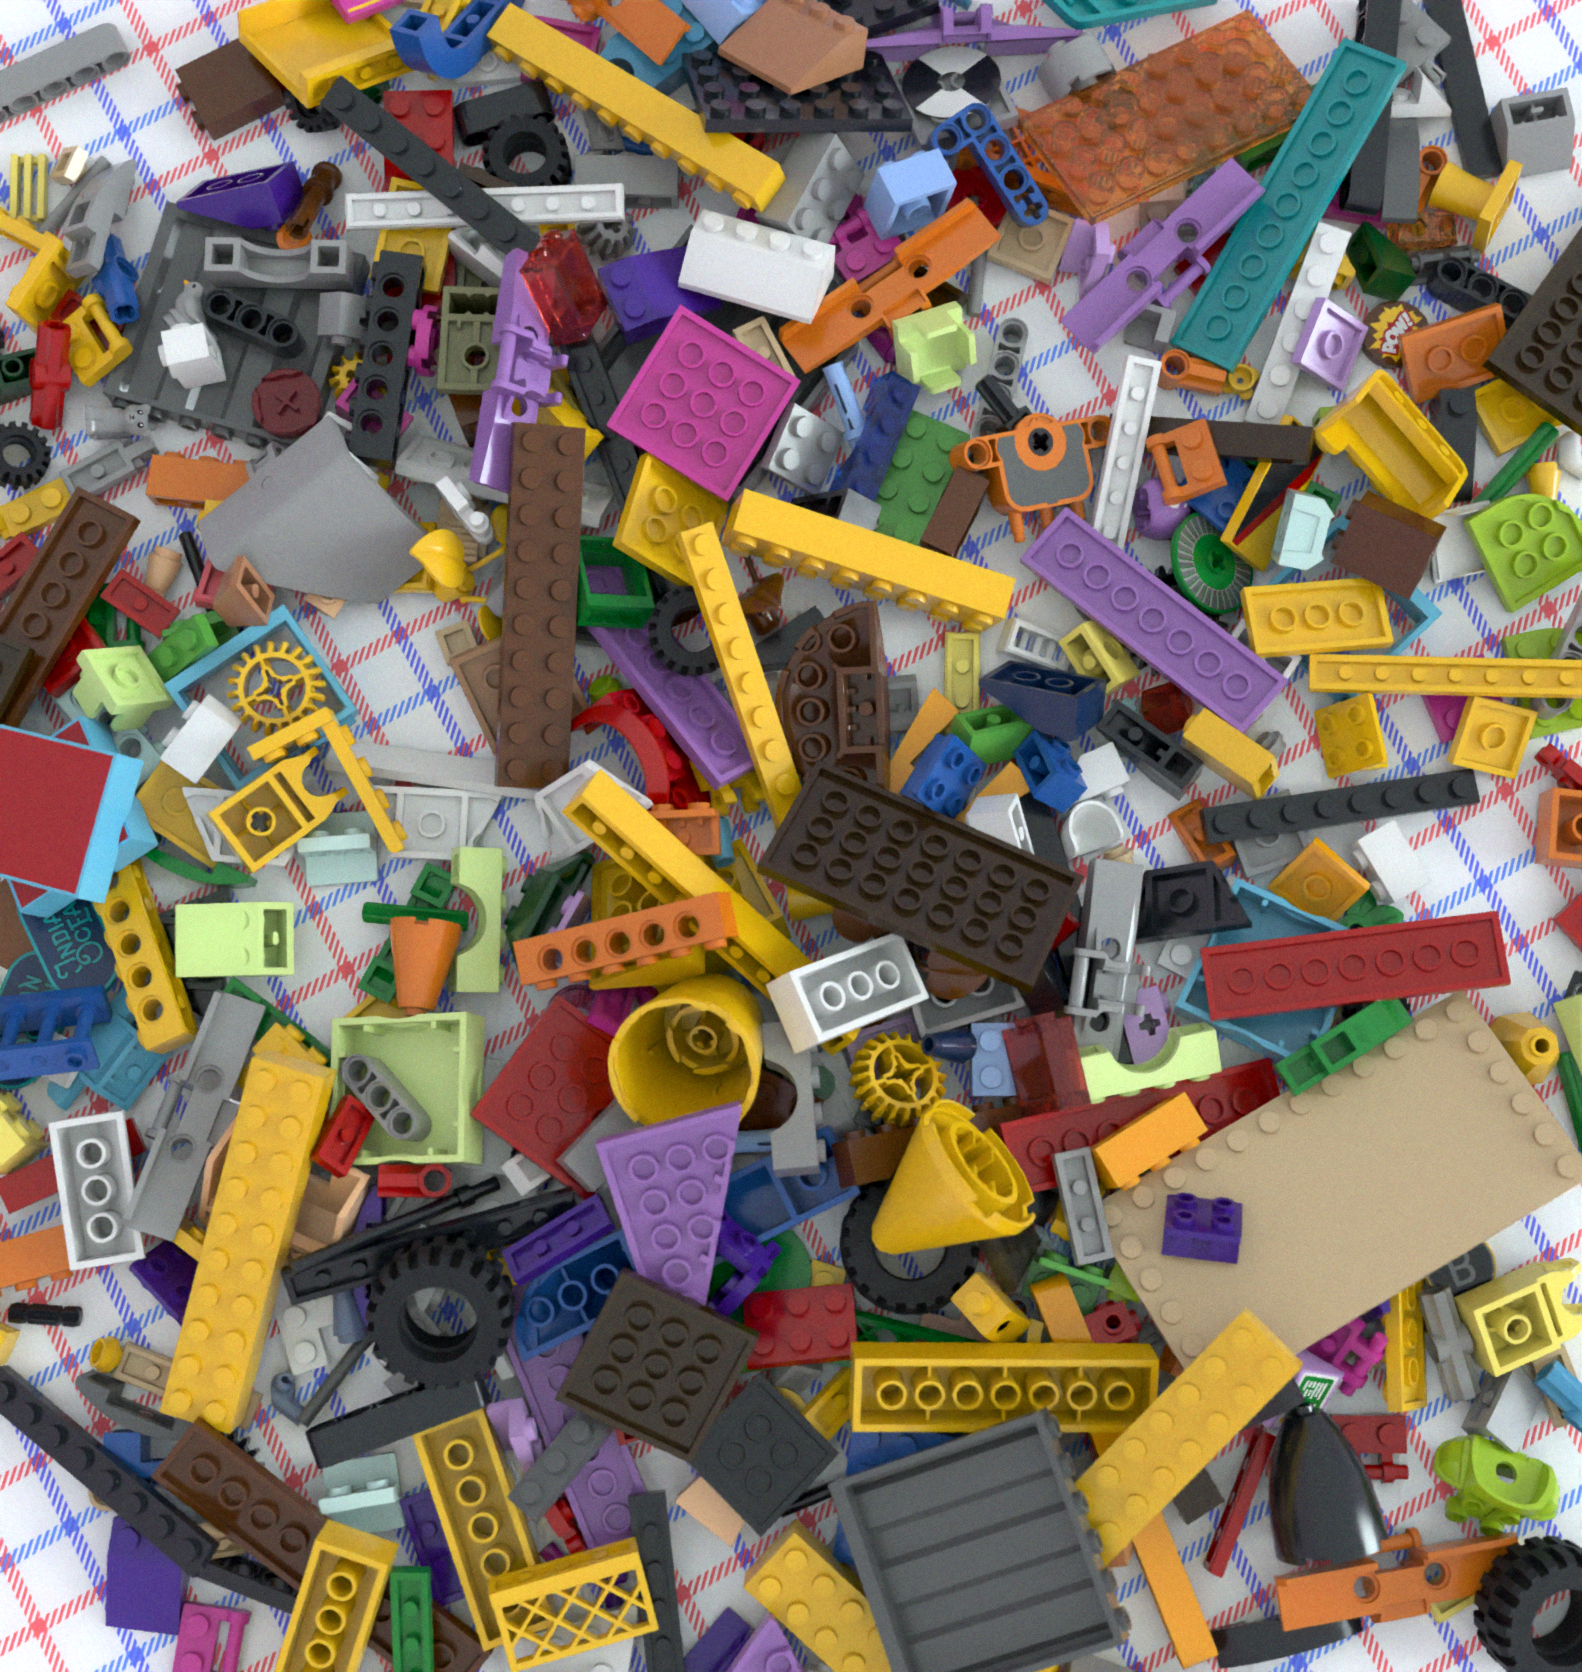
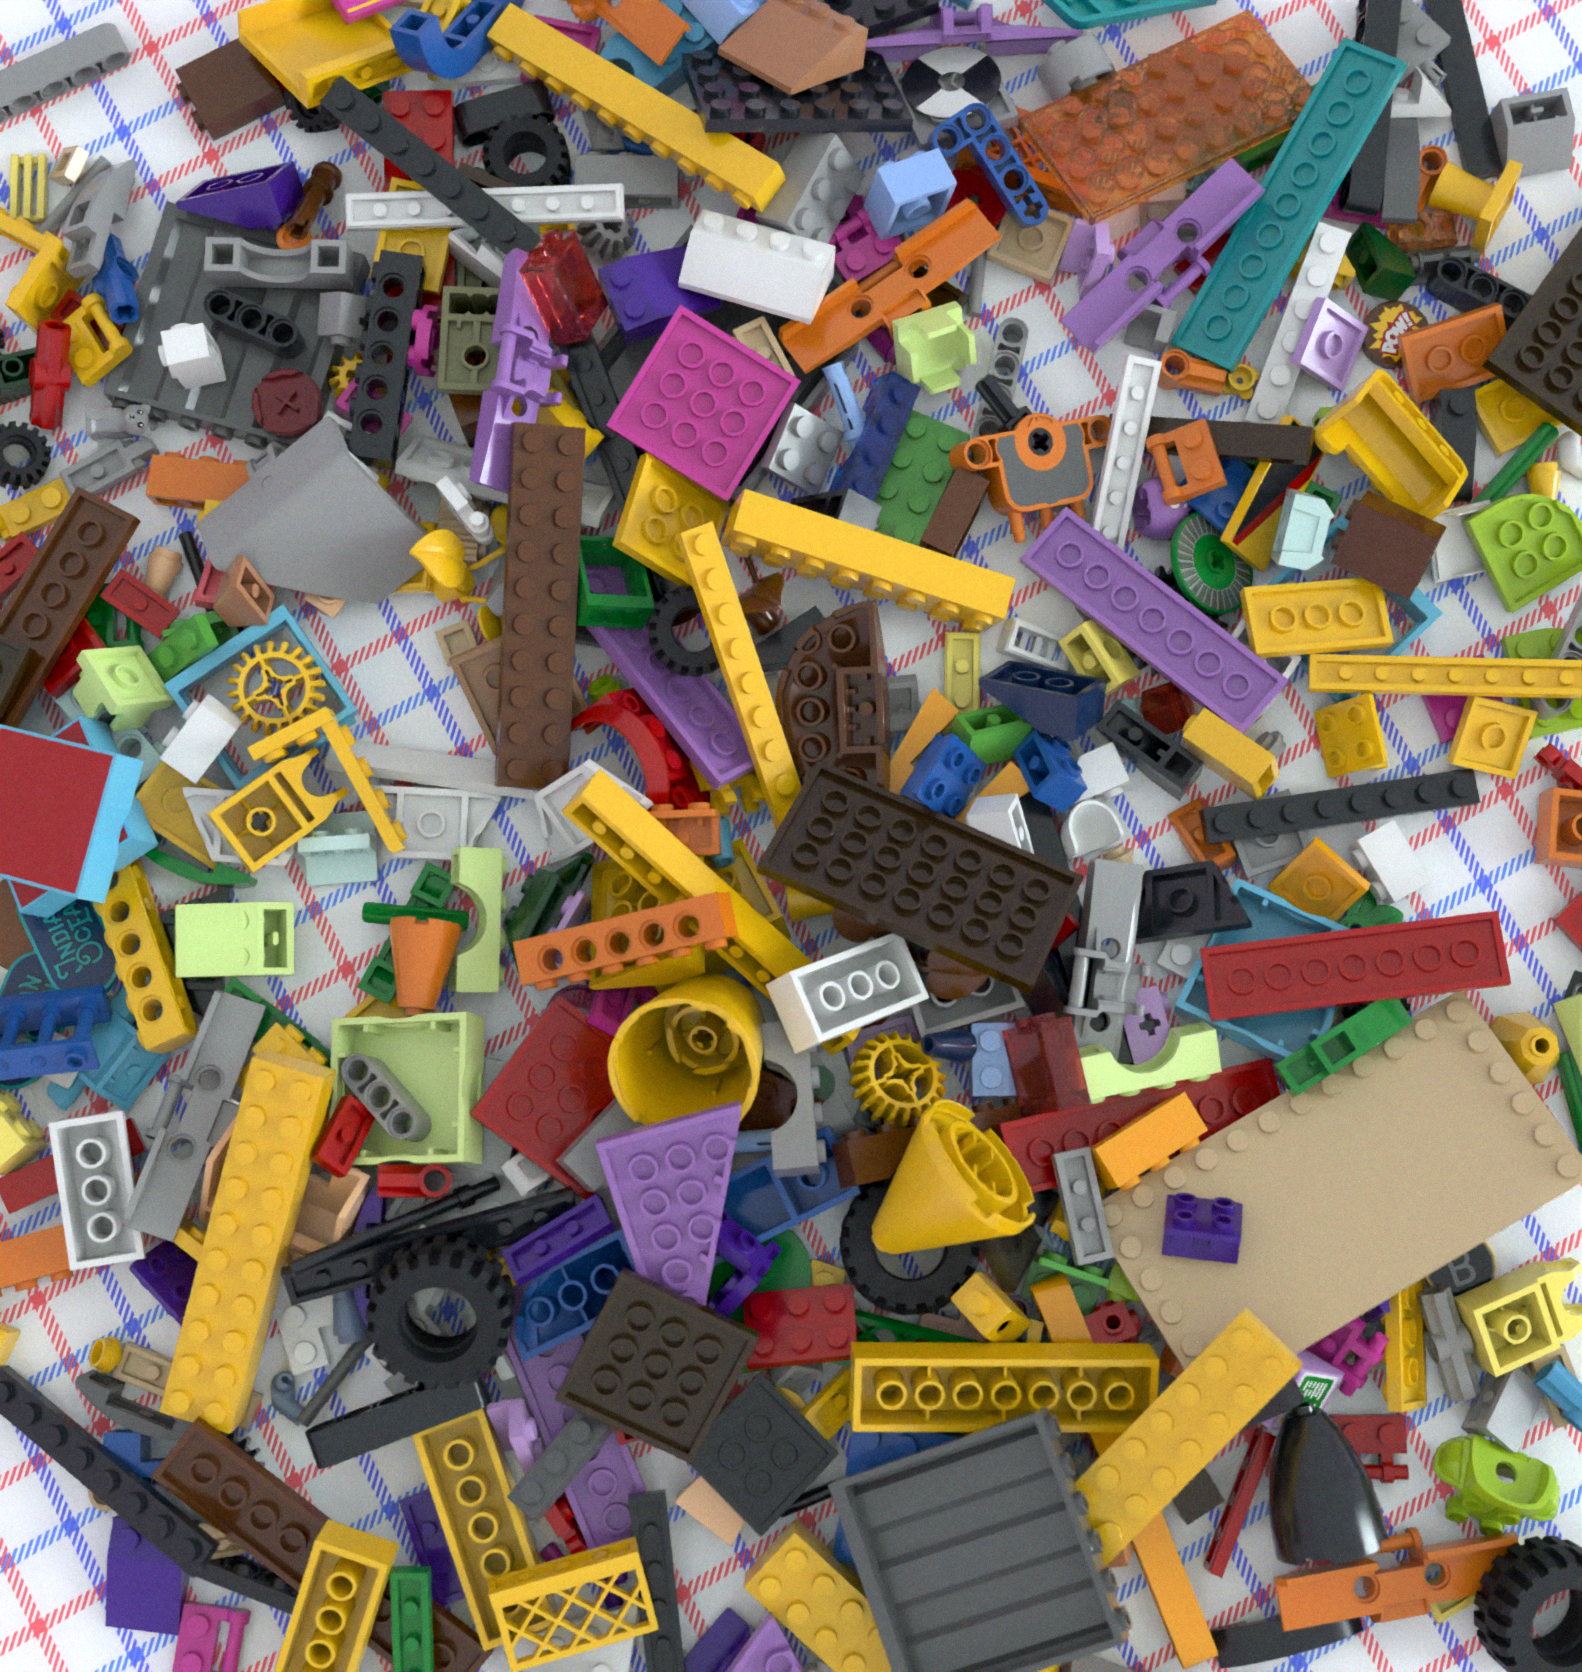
(45, 1314): black axle -> none
(188, 307): light grey animal -> none
(364, 1493): light aqua bracket -> none

